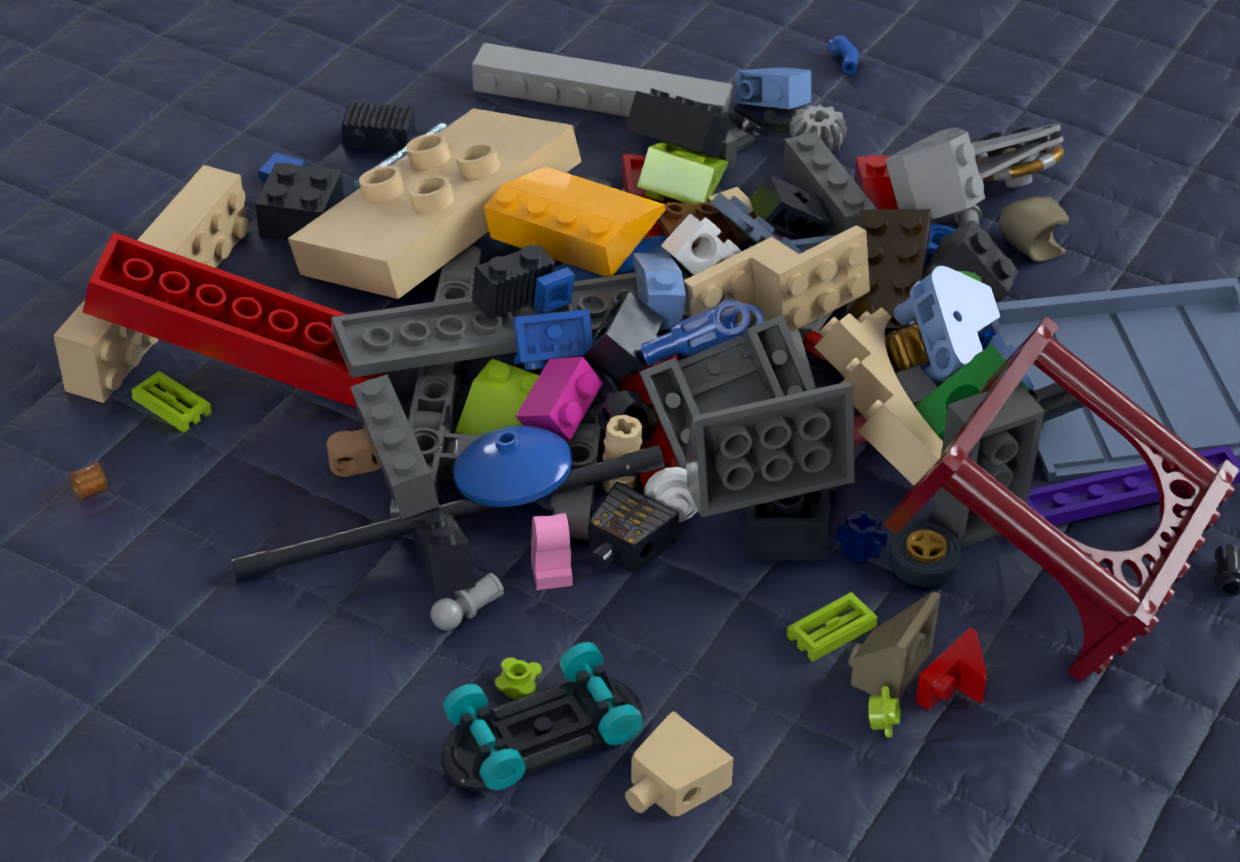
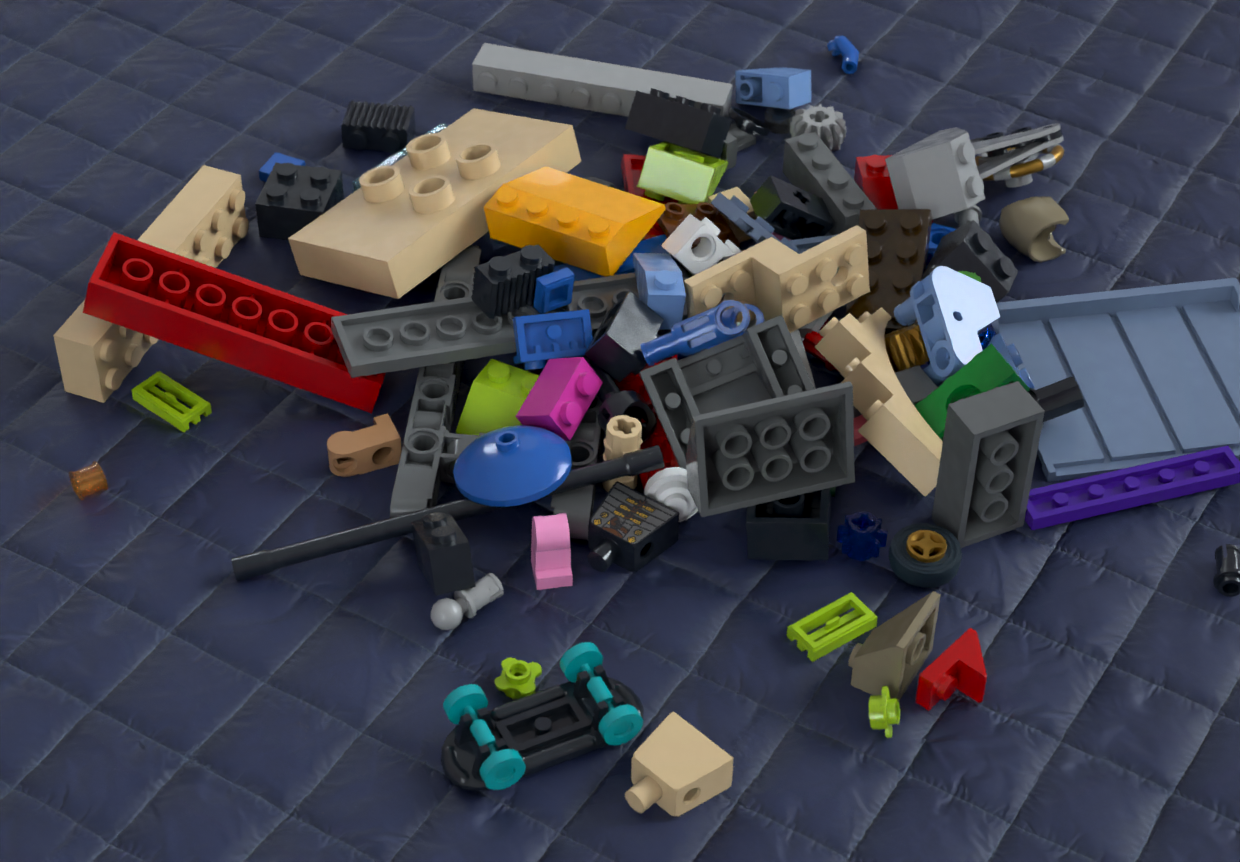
(395, 447): dark grey brick -> none
(1185, 481): dark red arch -> none

